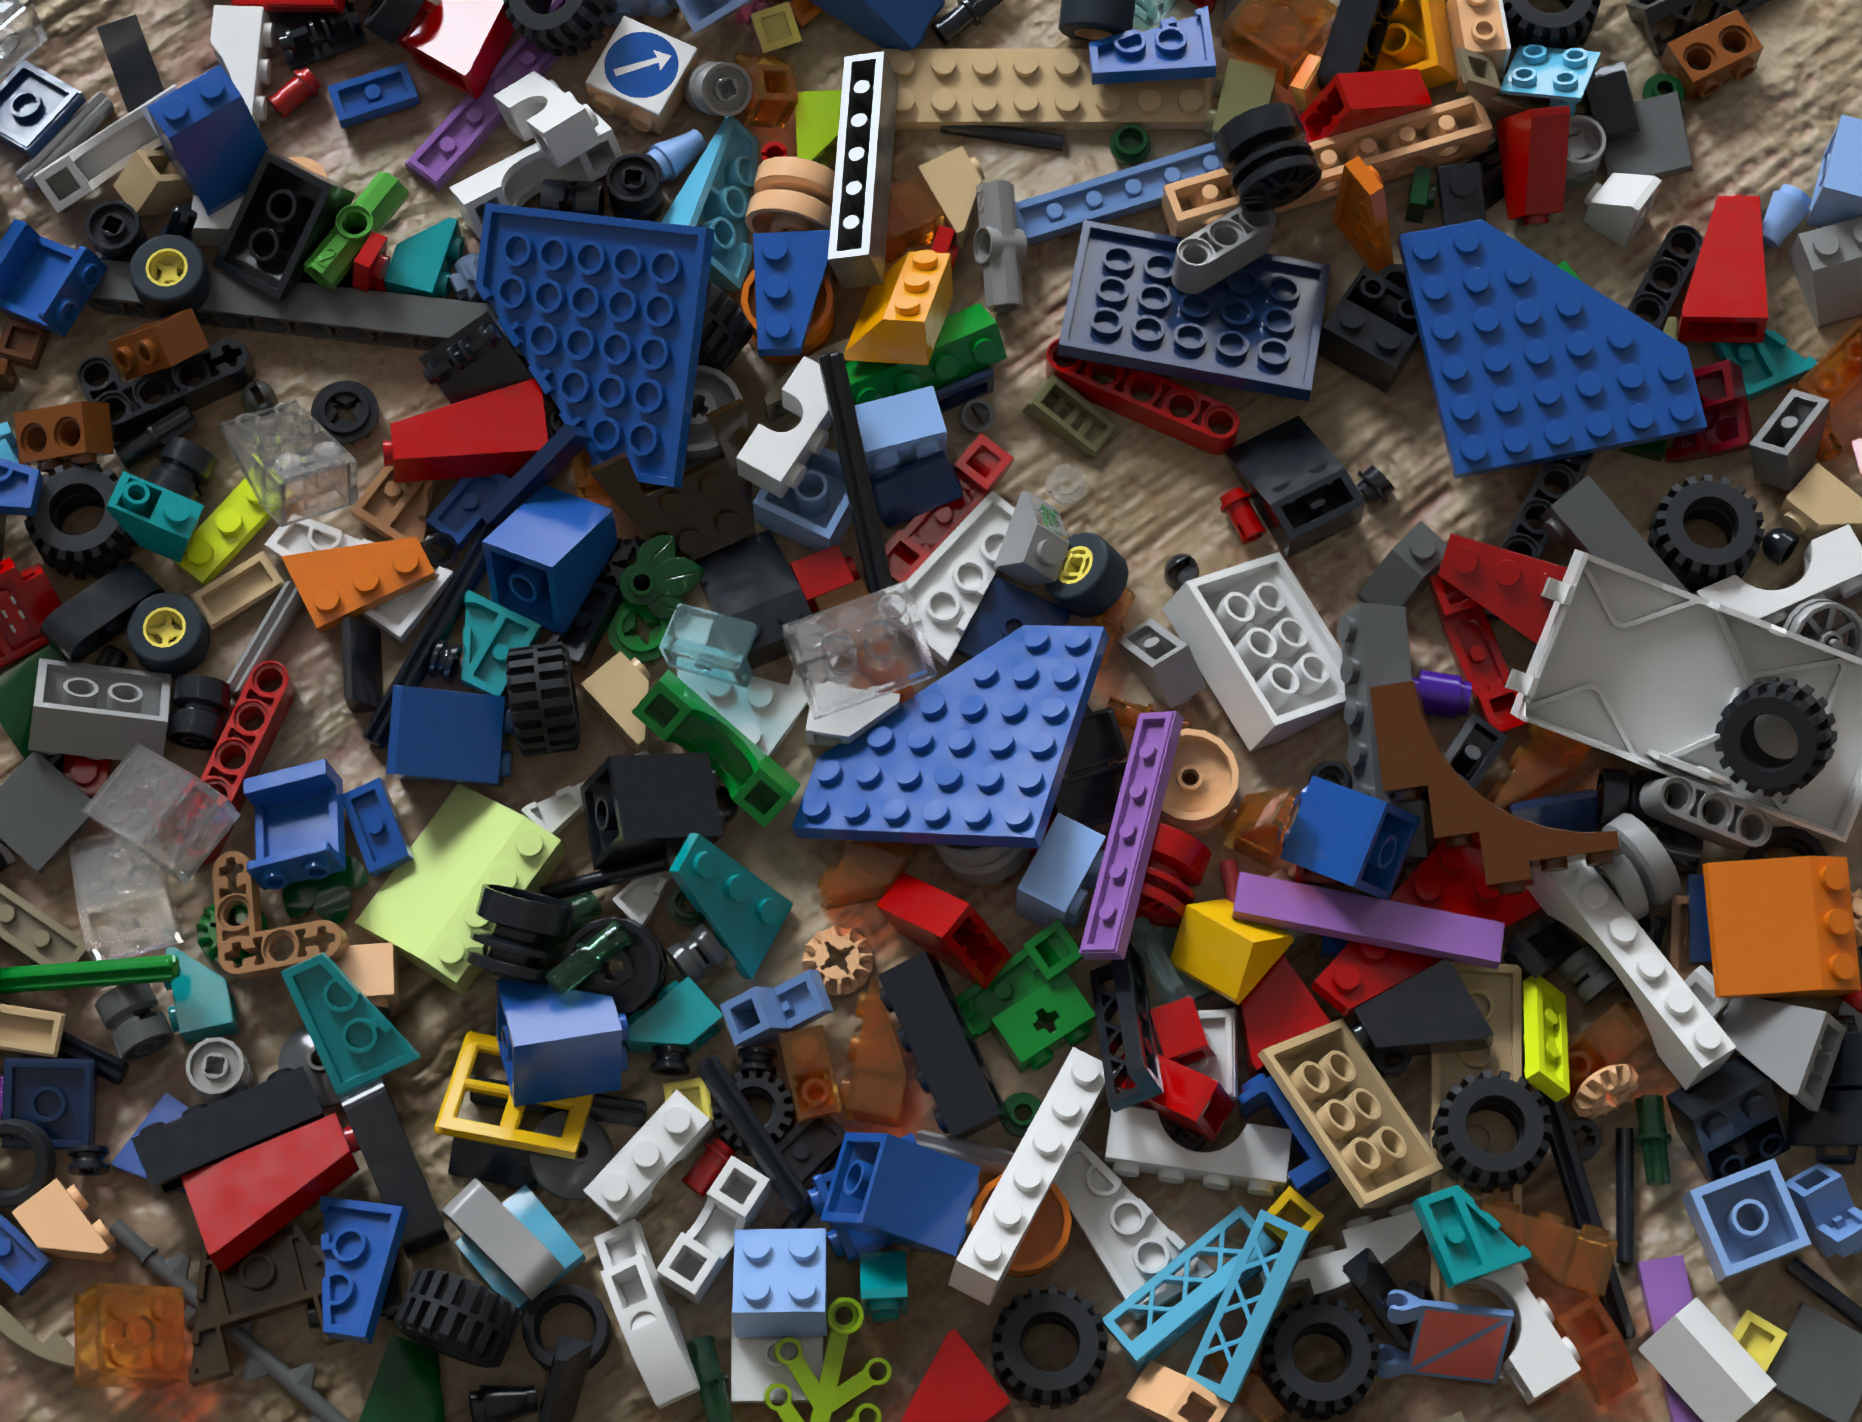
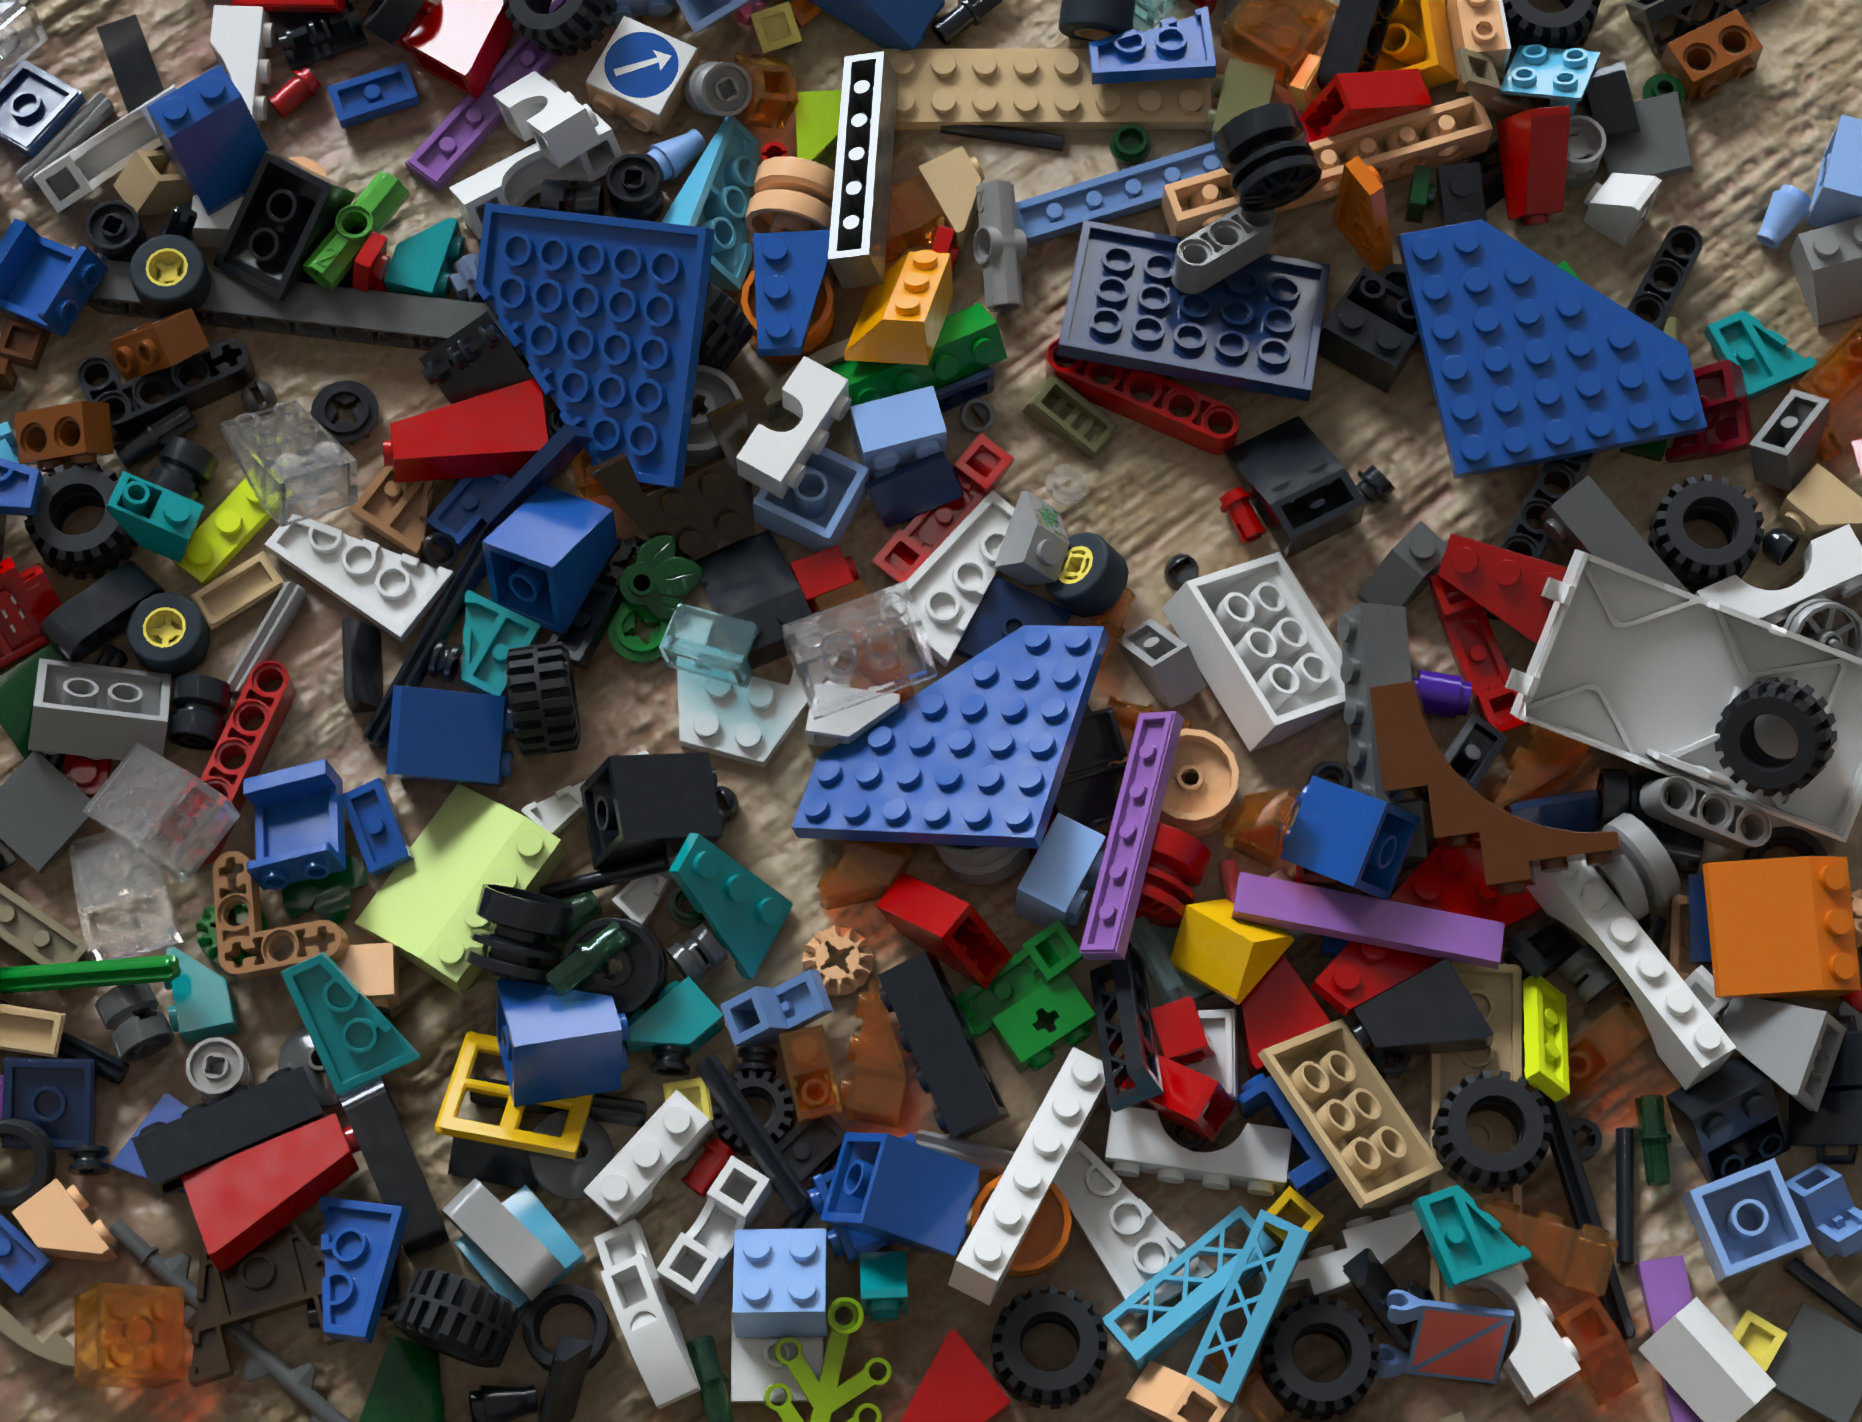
(357, 577): orange wing -> none
(614, 694): tan slope -> none
(747, 772): green arch -> none
(855, 471): black axle -> none
(1012, 1124): dark green plate -> none
(1605, 1091): light nougat gear -> none
(1729, 279): red slope -> none

